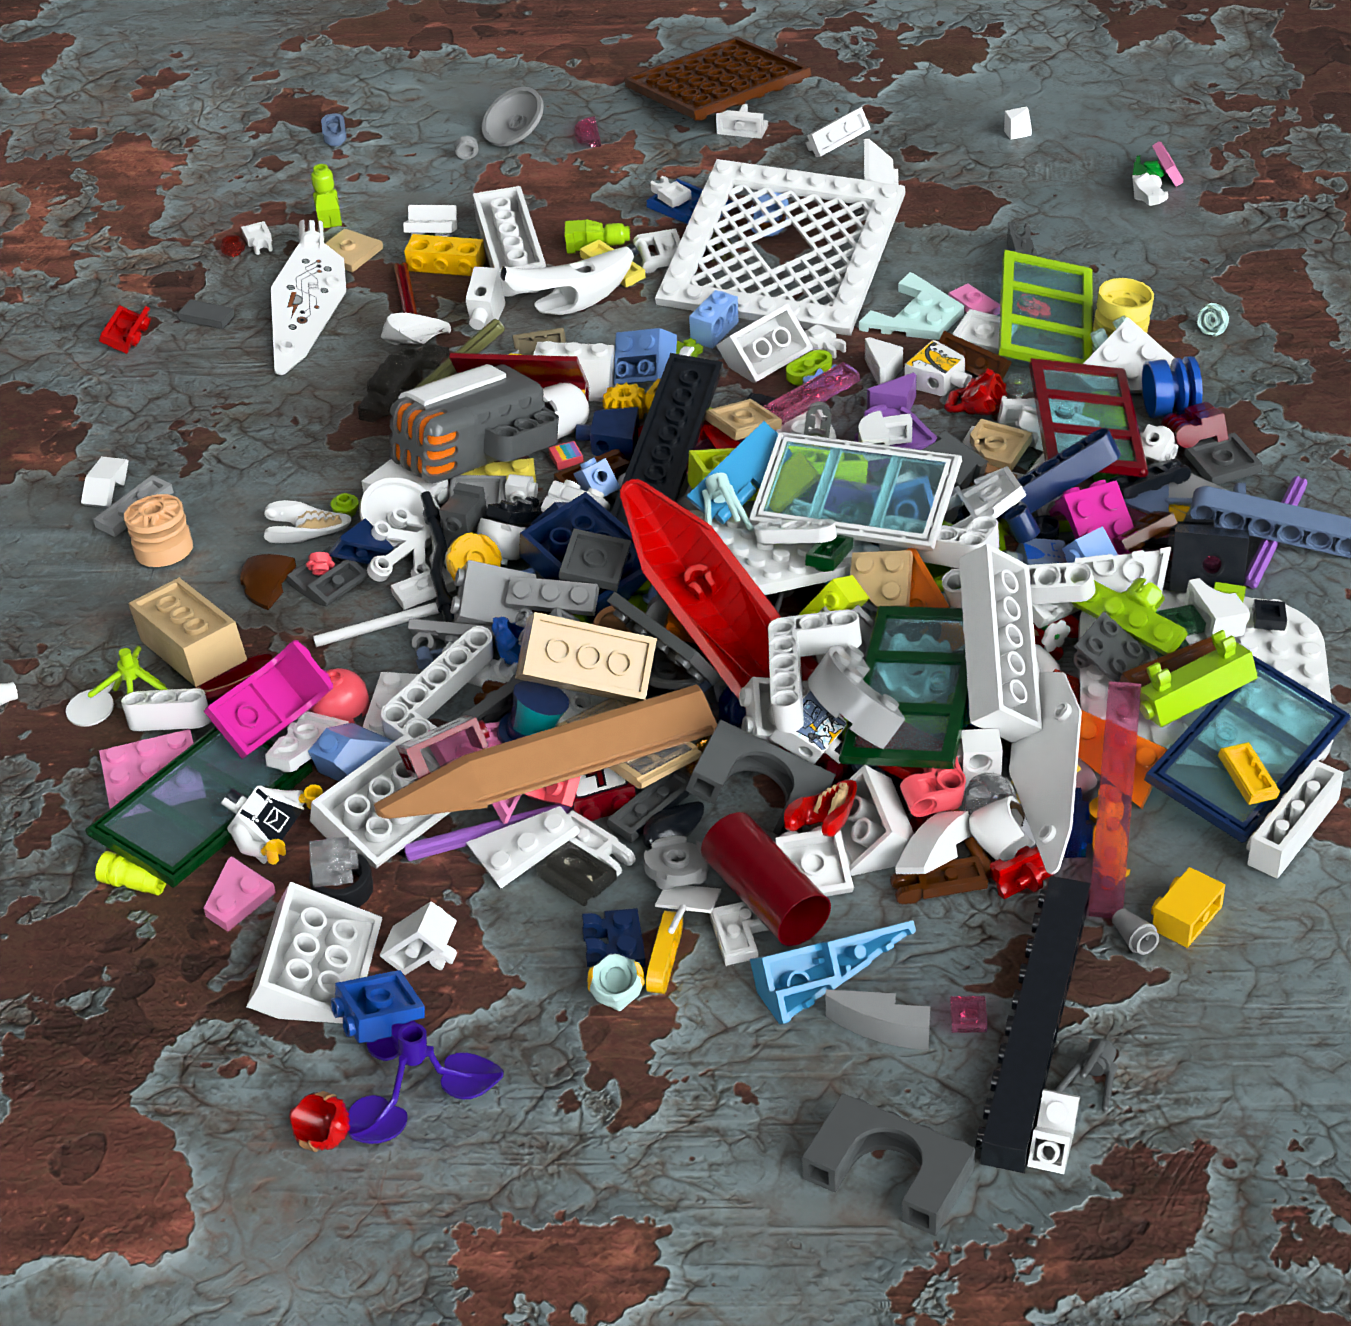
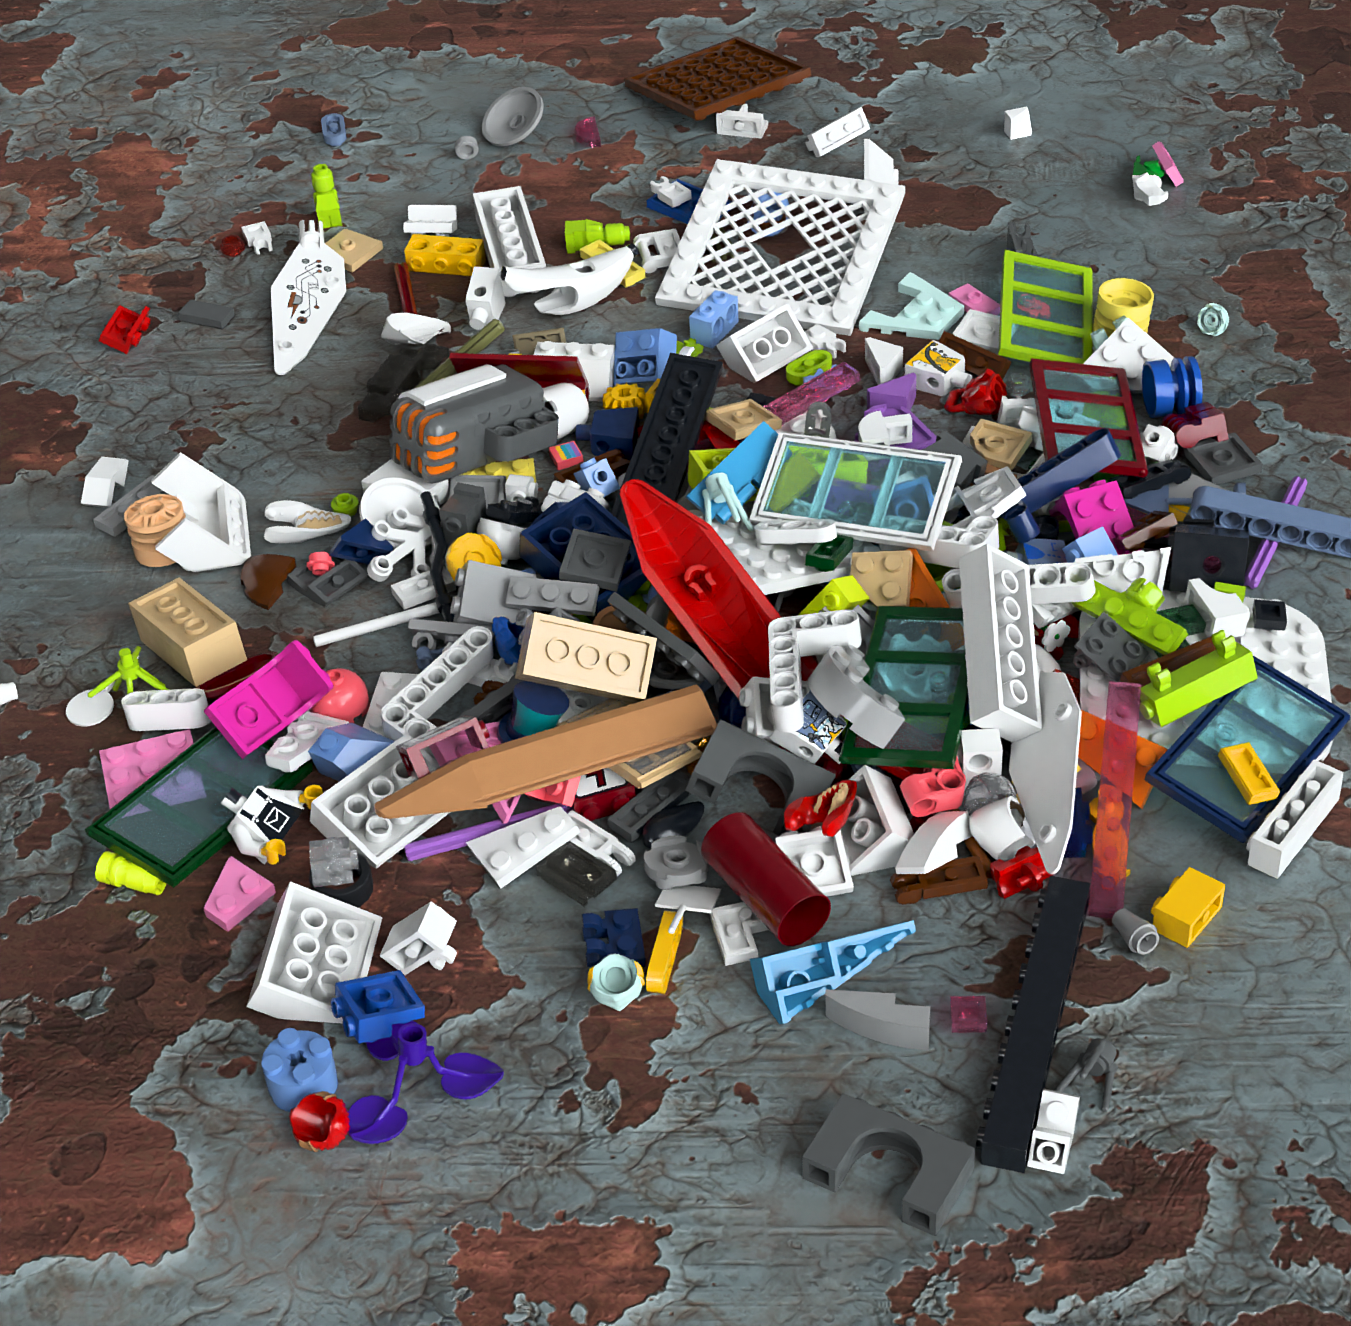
(218, 516): none -> white windscreen
(298, 1066): none -> medium blue brick

